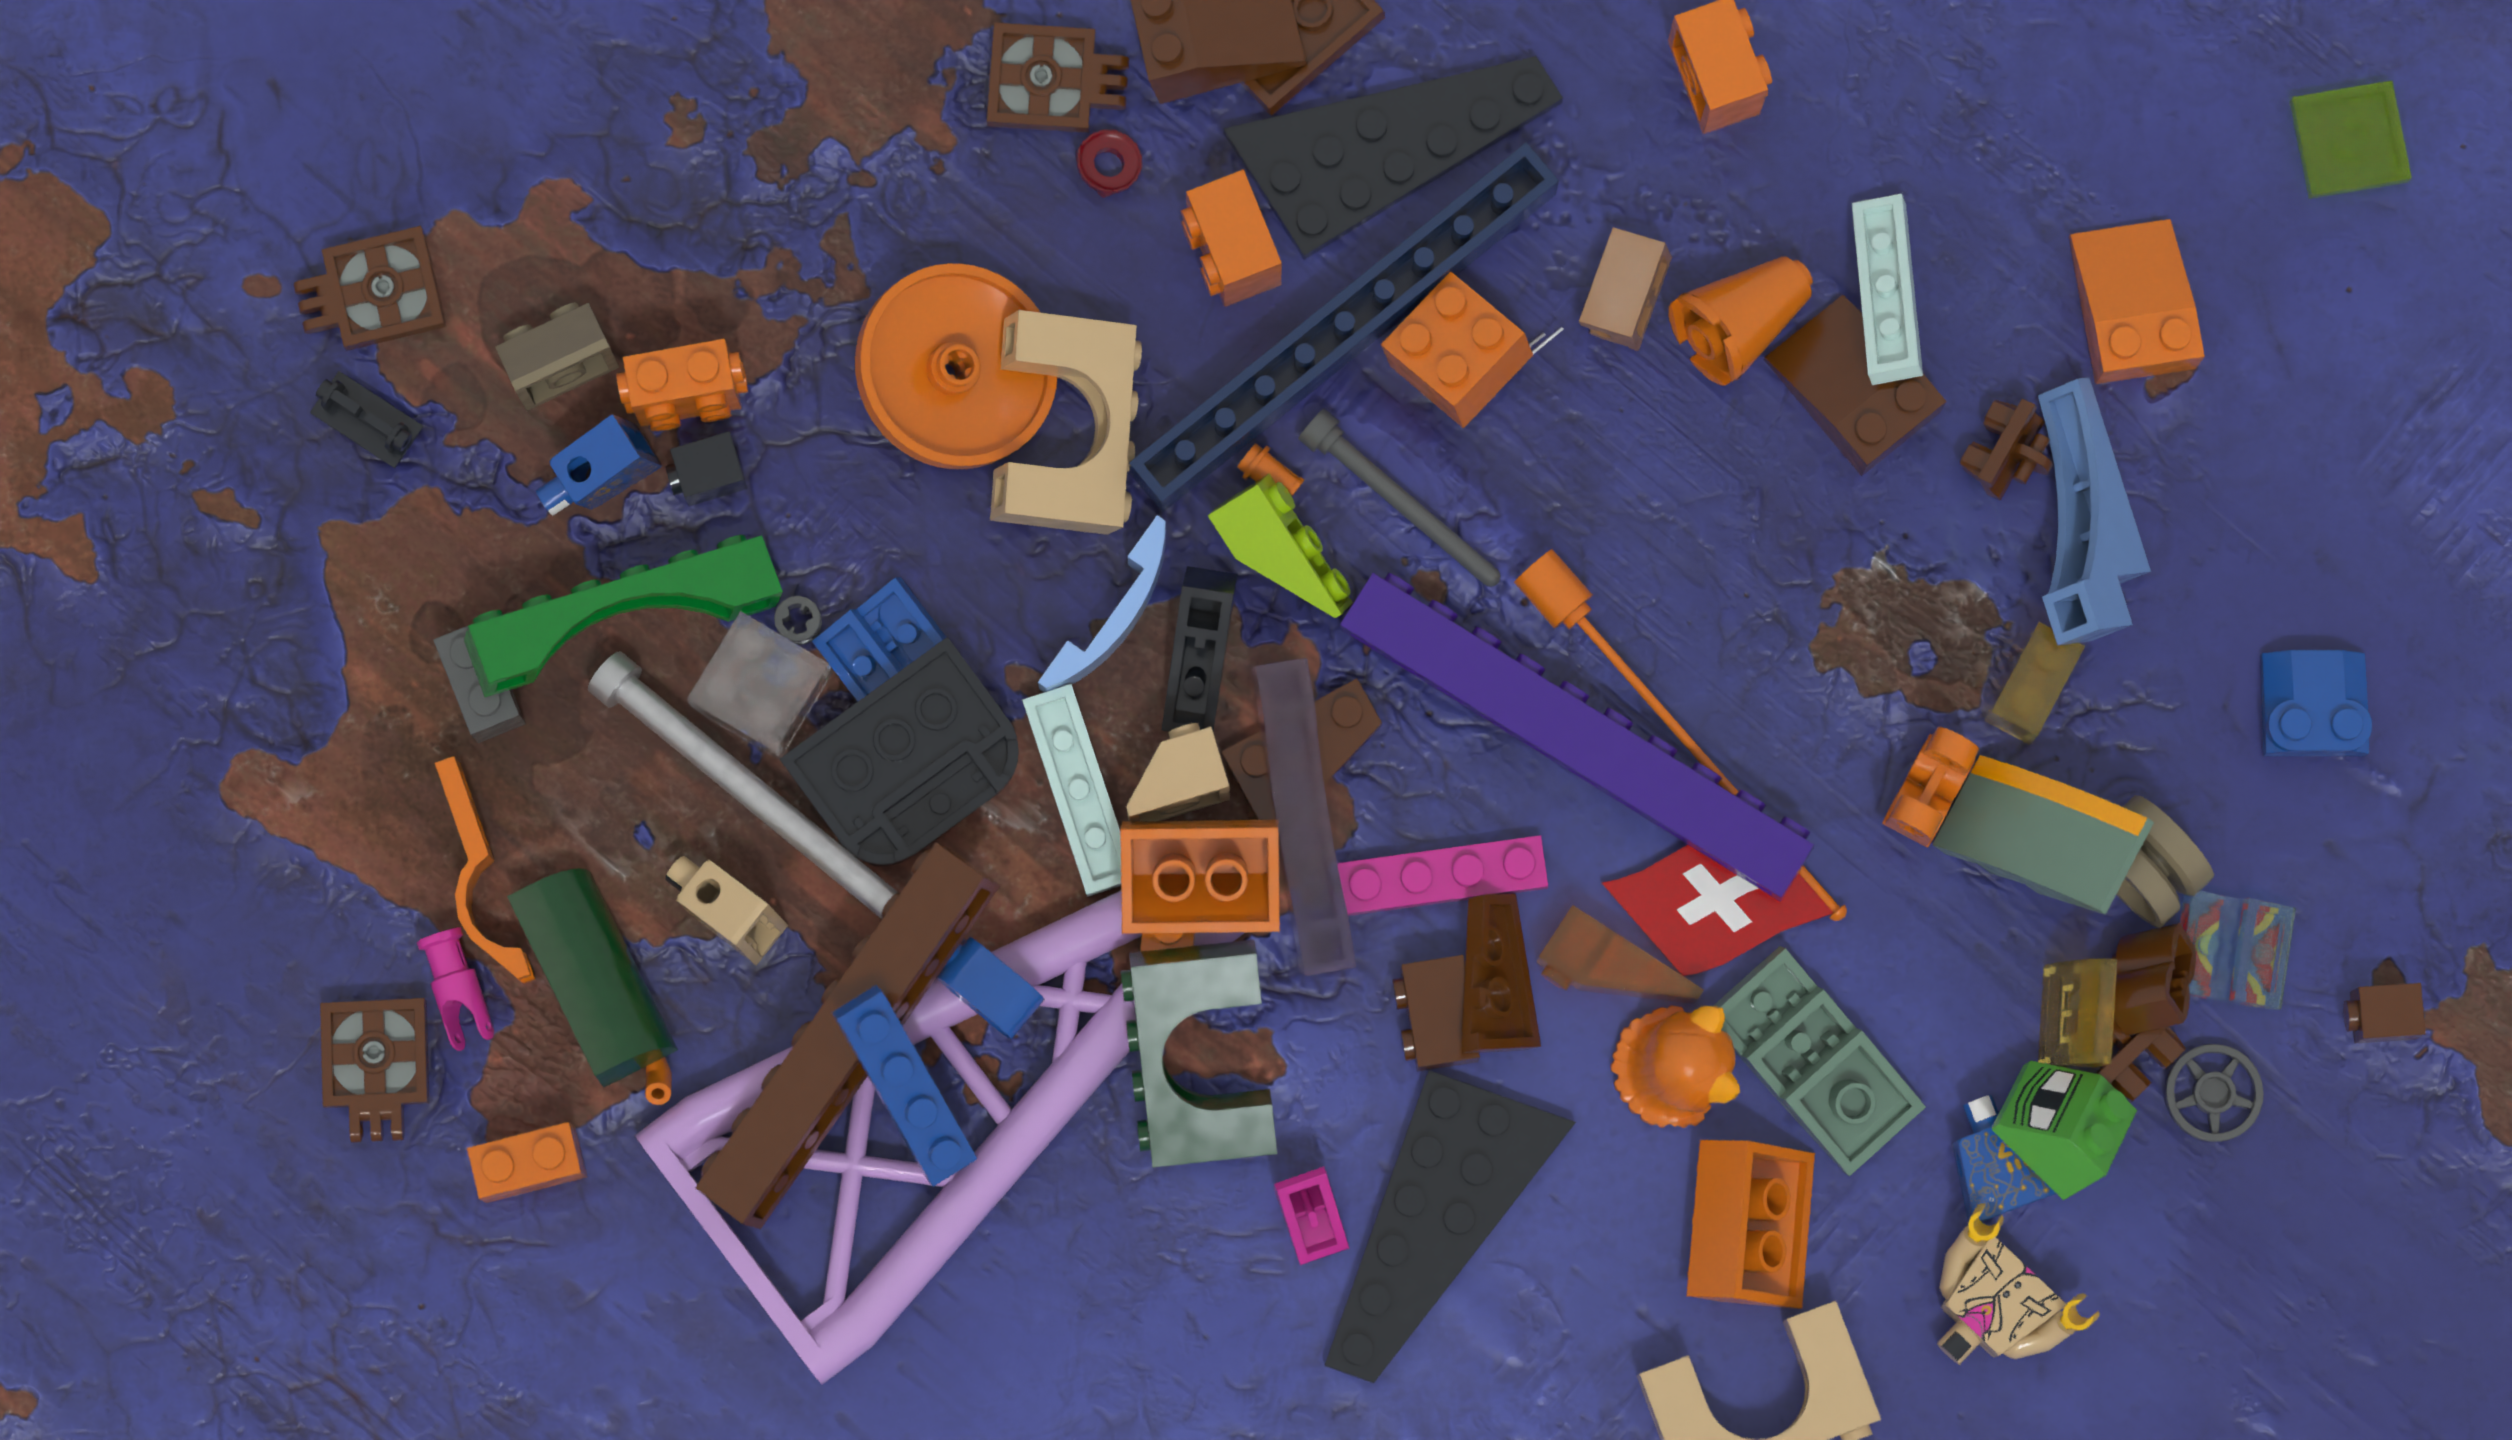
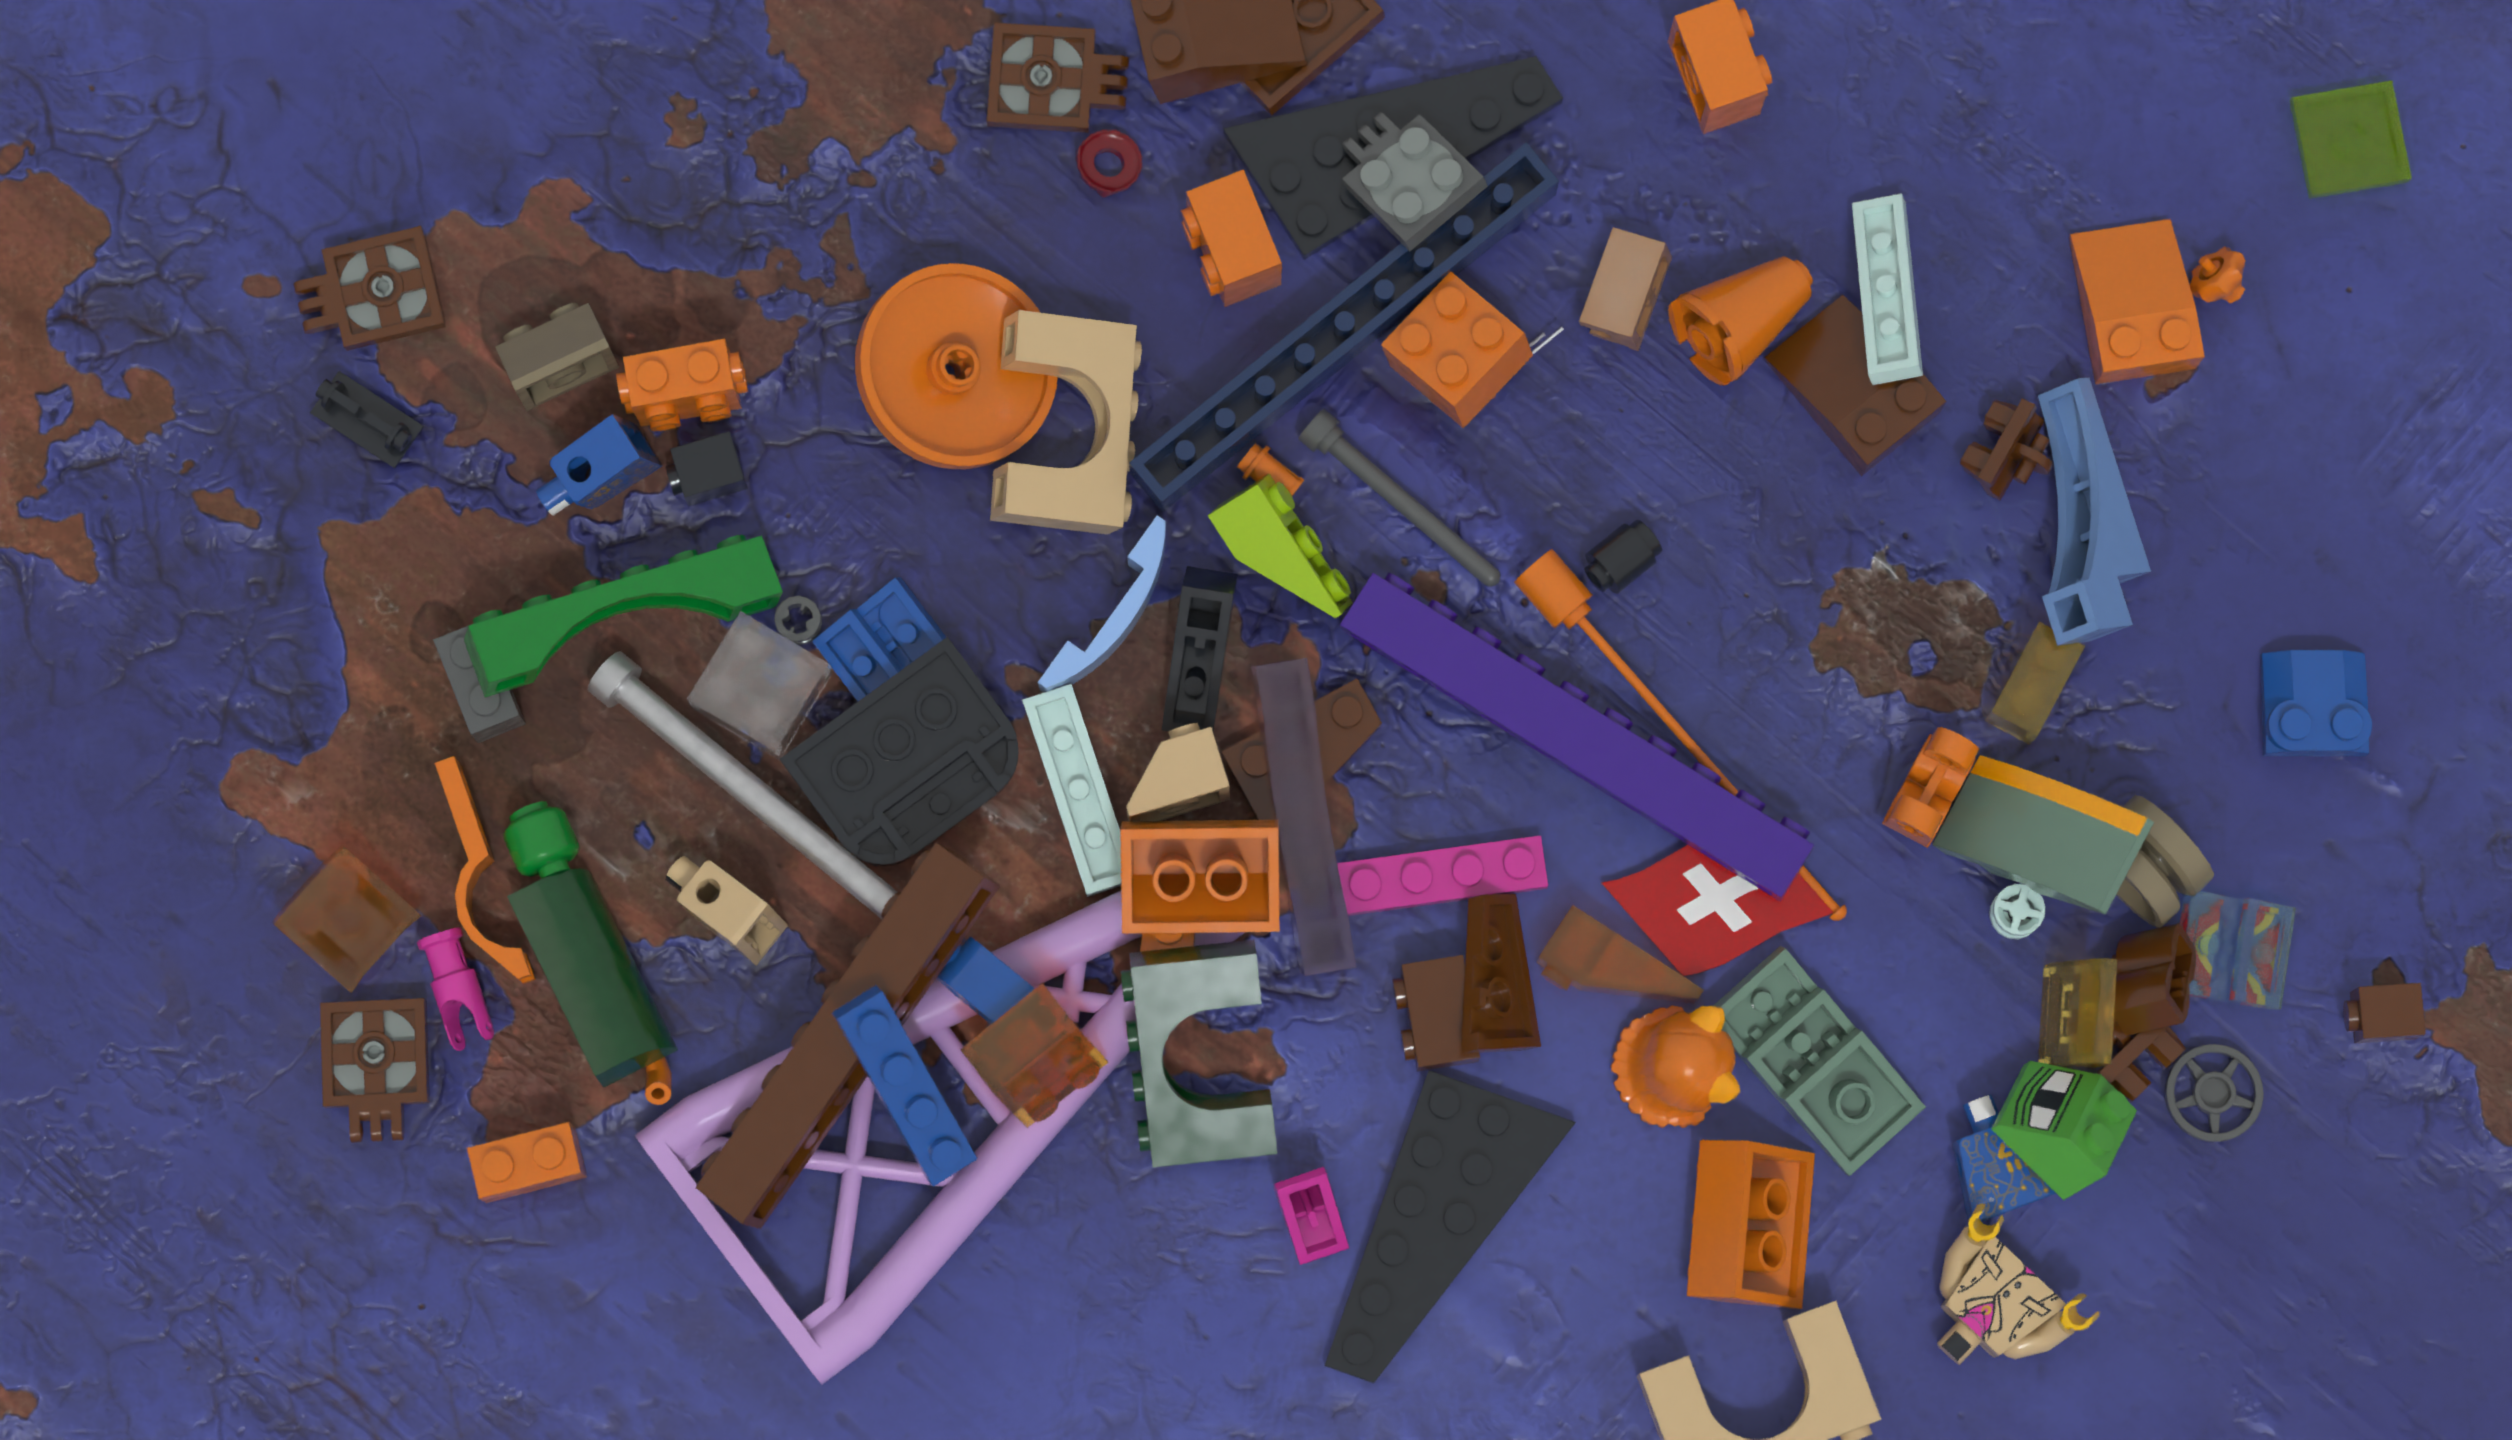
(345, 917): none -> clear orange slope
(540, 840): none -> green head
(1035, 1056): none -> clear orange brick
(1410, 178): none -> piece
(1622, 557): none -> black brick
(2020, 903): none -> light aqua wheel
(2219, 276): none -> orange piece

